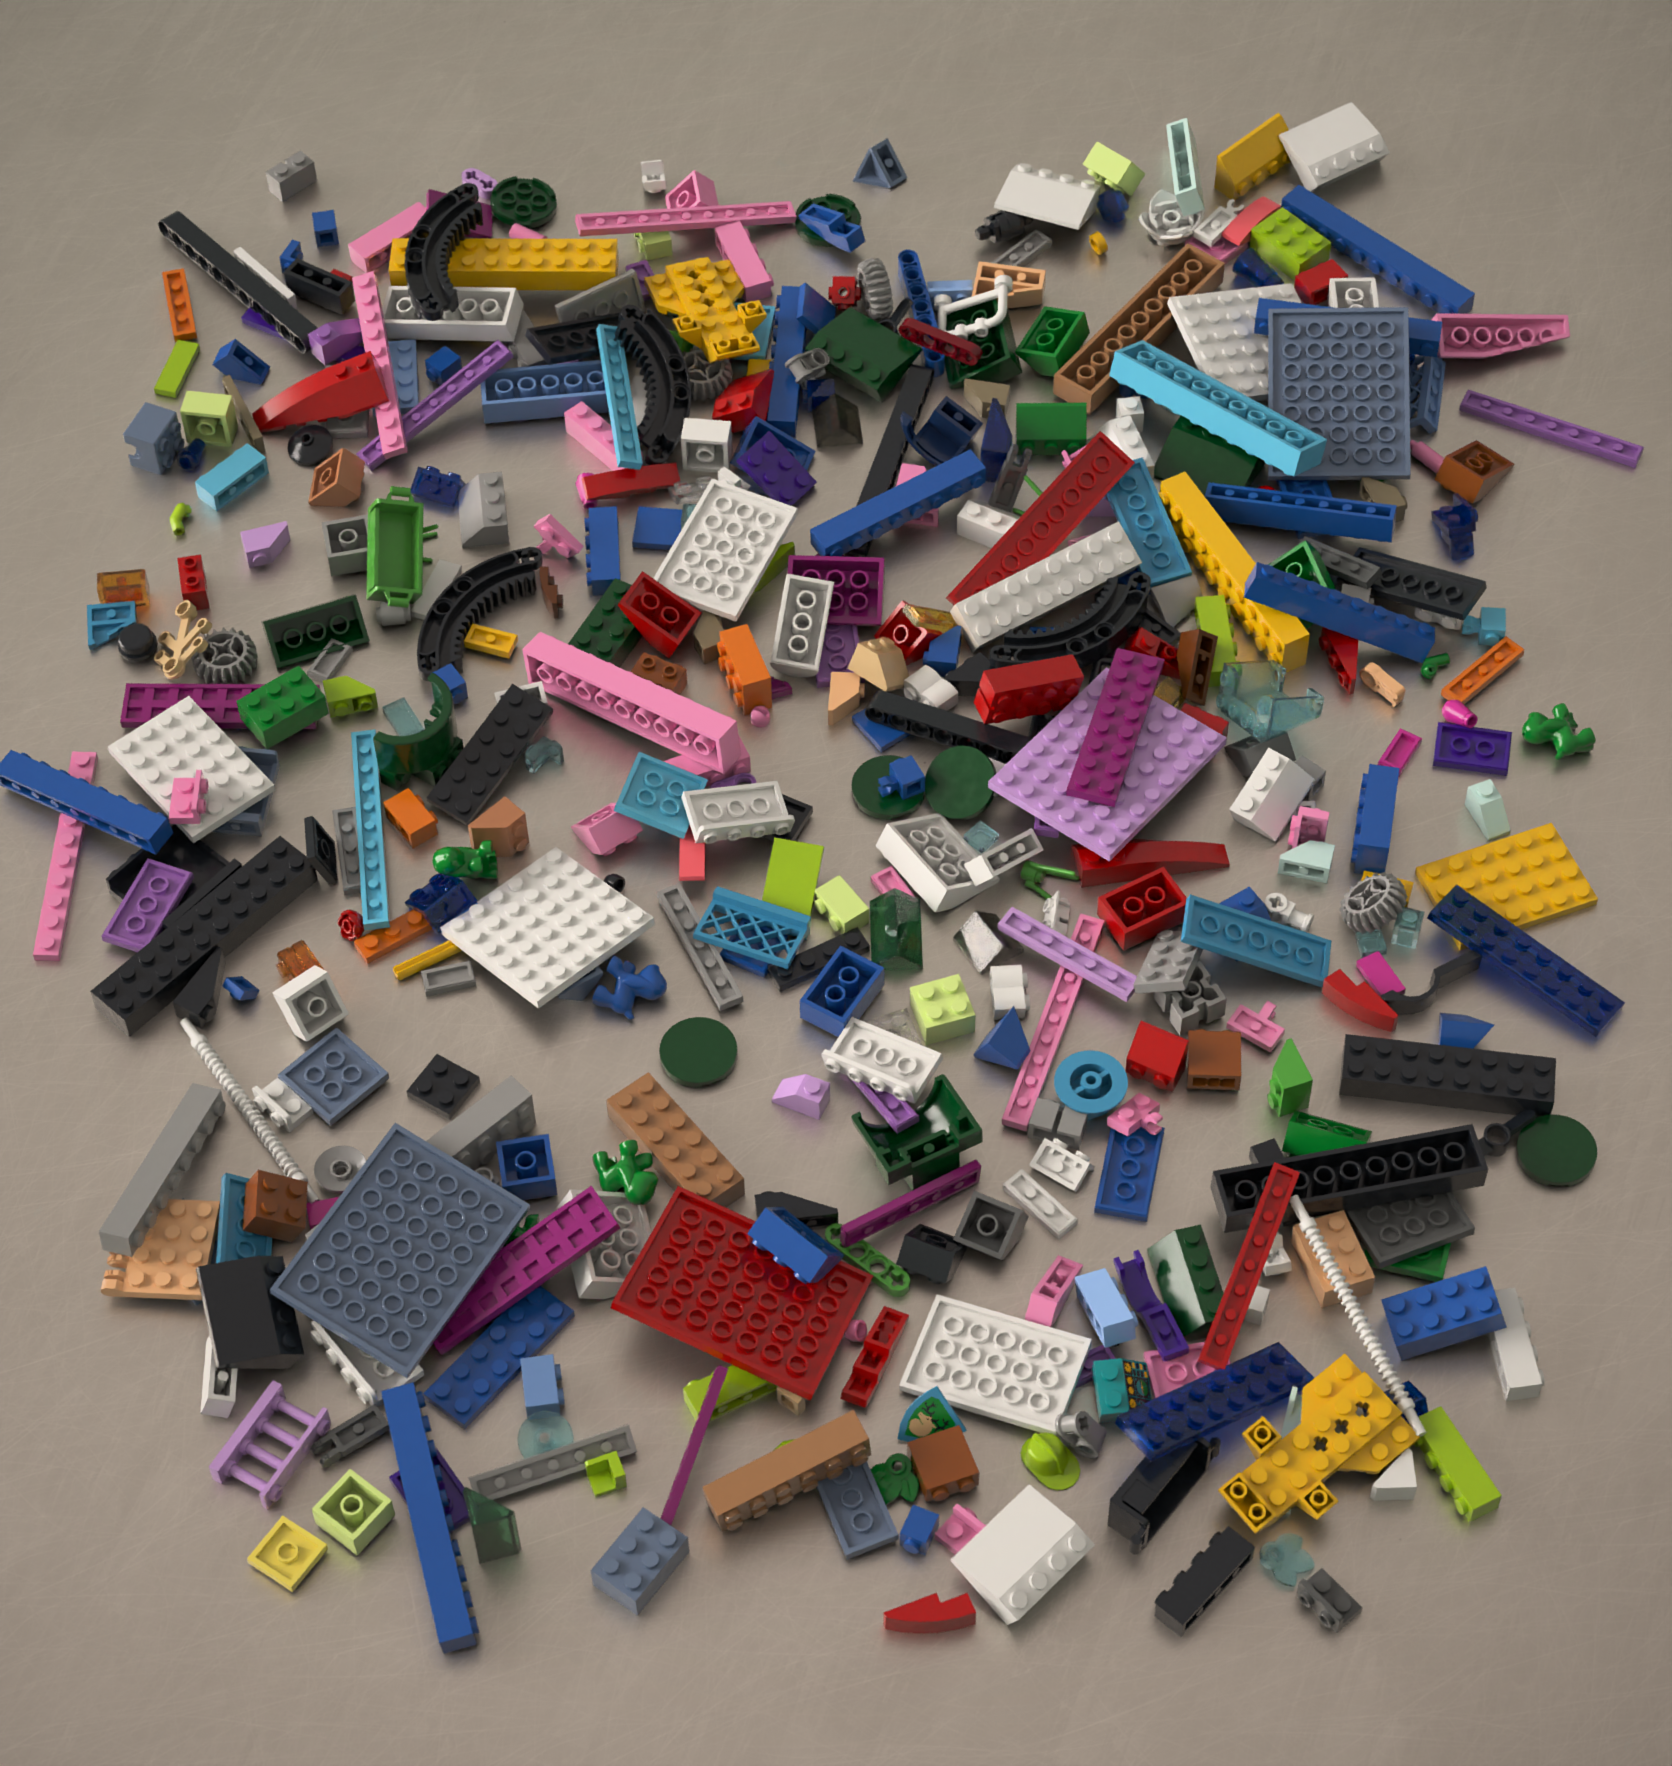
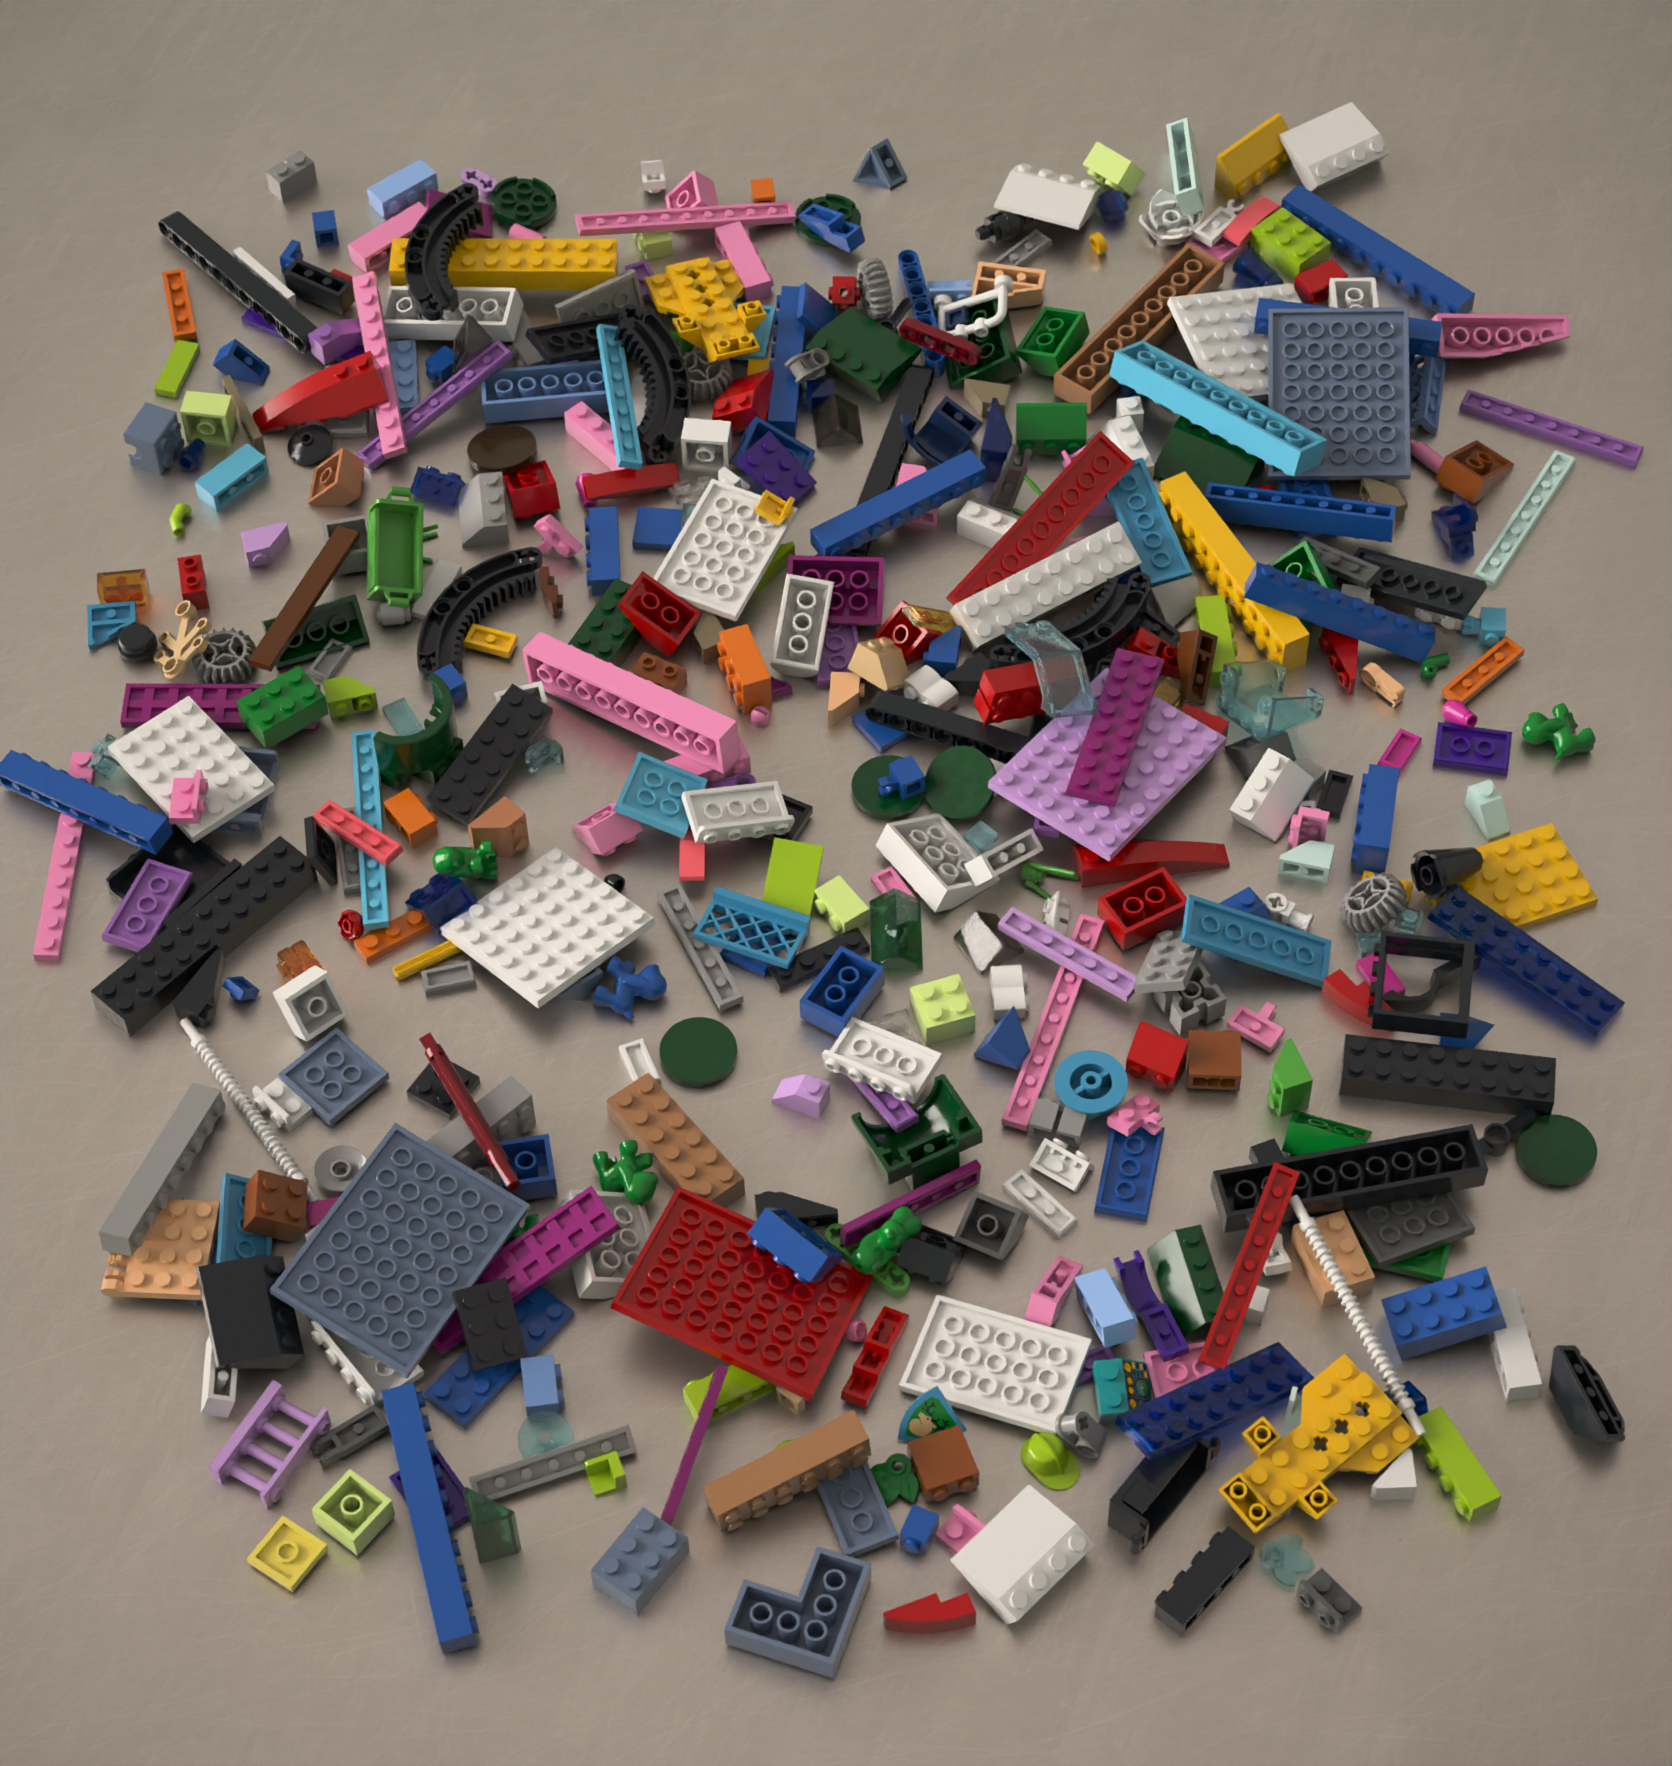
(100, 759): none -> clear light blue bracket
(304, 598): none -> reddish brown tile
(358, 833): none -> coral tile
(402, 188): none -> light blue brick
(469, 343): none -> clear smoke slope
(469, 1111): none -> dark red piece
(489, 1324): none -> black plate
(502, 449): none -> dark brown tile
(532, 490): none -> red slope
(638, 1060): none -> white tile
(762, 190): none -> orange brick
(774, 508): none -> yellow bracket
(803, 1628): none -> sand blue brick
(885, 1242): none -> green animal
(956, 317): none -> dark blue tile
(1058, 668): none -> clear light blue windscreen
(1335, 793): none -> black tile
(1430, 948): none -> black window
(1443, 869): none -> black cone
(1524, 518): none -> light aqua tile
(1584, 1397): none -> black wedge

